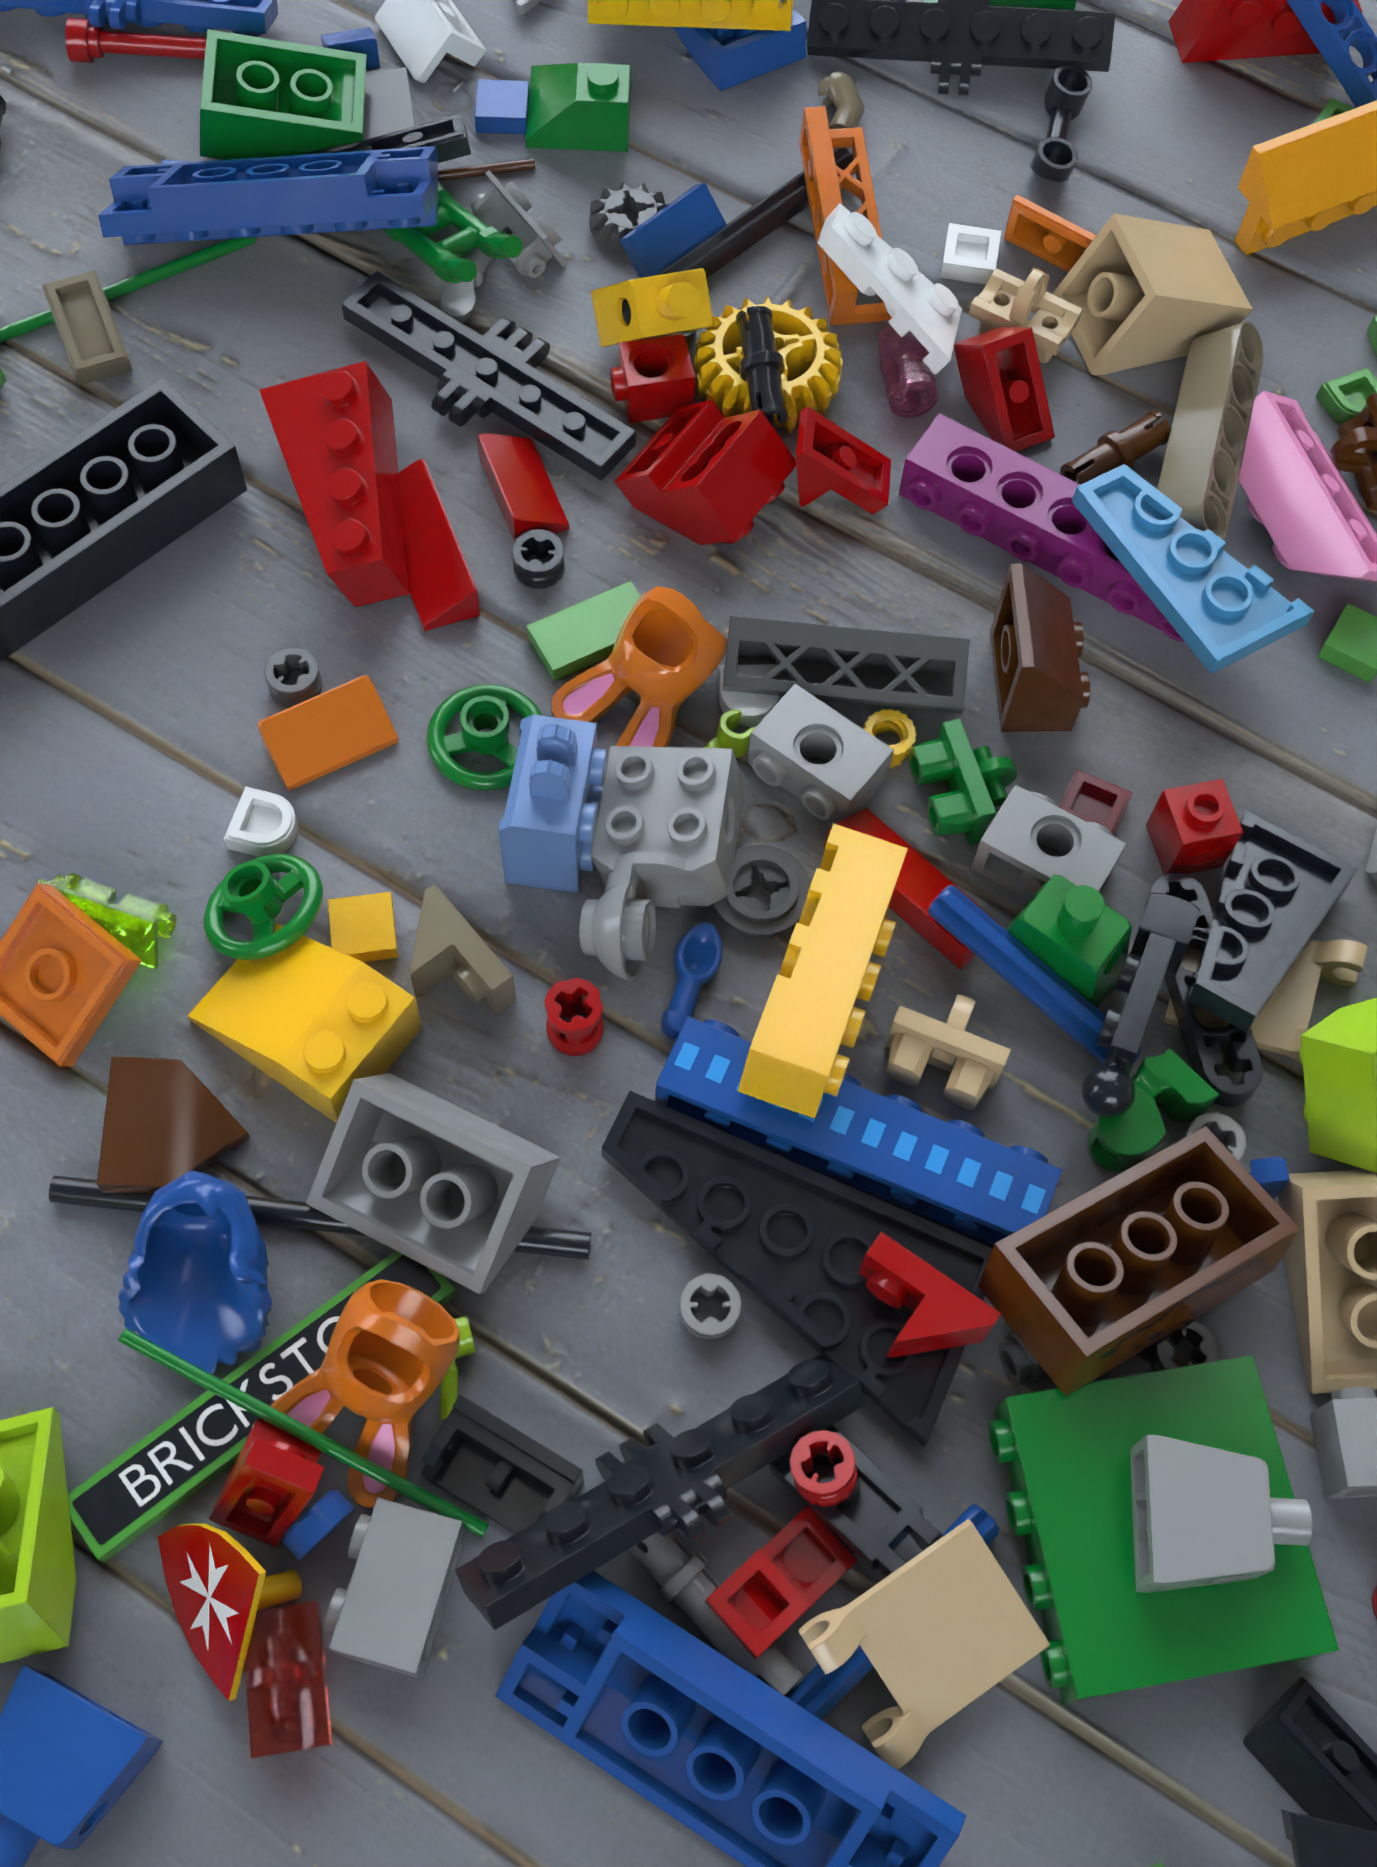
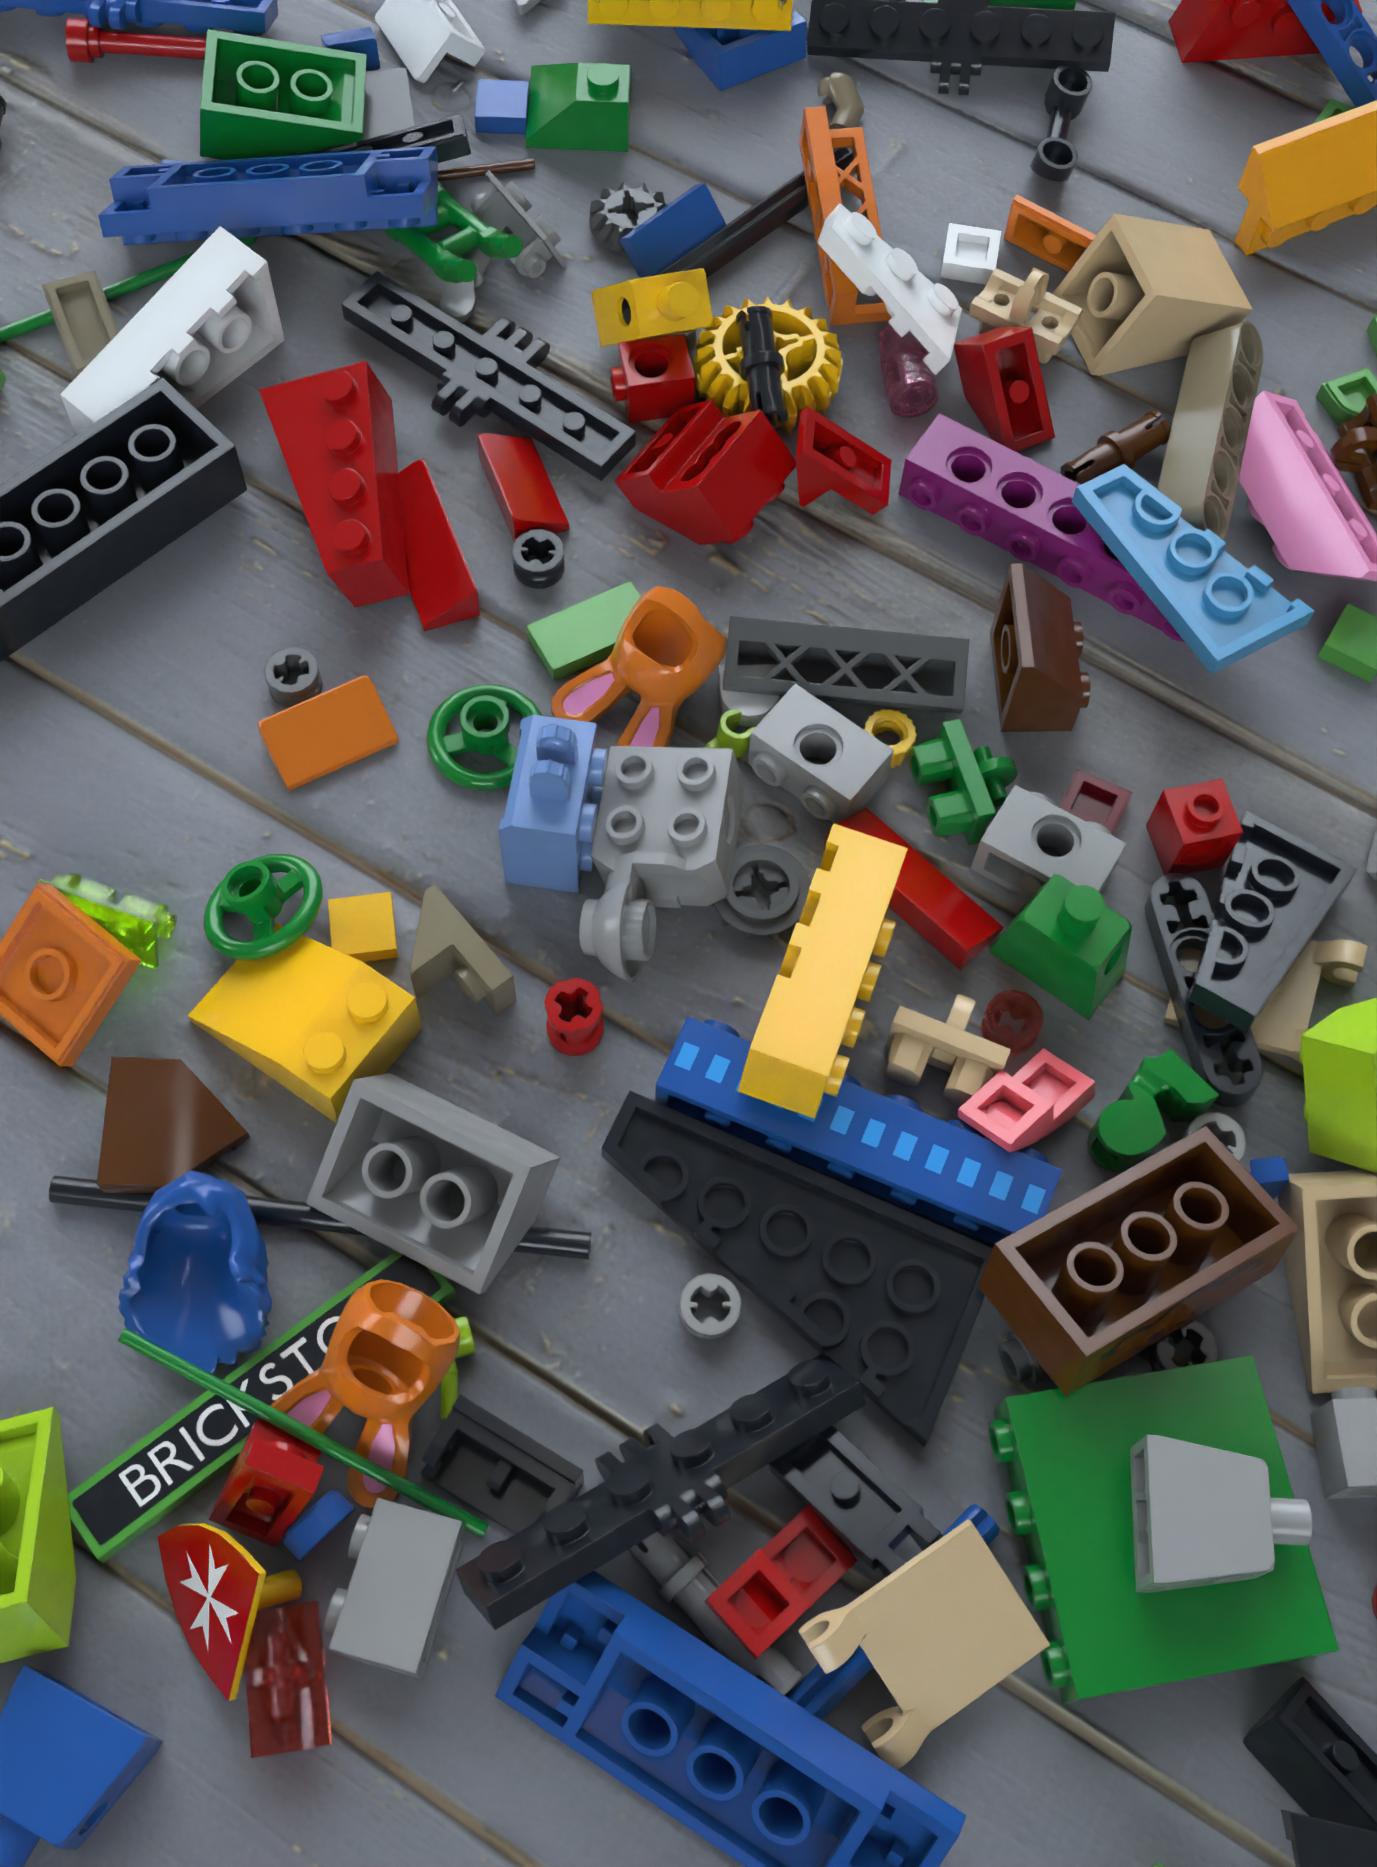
(194, 333): none -> white wedge
(262, 824): white tile -> none
(695, 964): blue piece -> none
(845, 1472): bush -> none
(942, 1309): red slope -> none
(1020, 968): blue axle -> none
(1020, 1007): none -> clear red bush
(1028, 1104): none -> coral slope
(1156, 948): black plate -> none

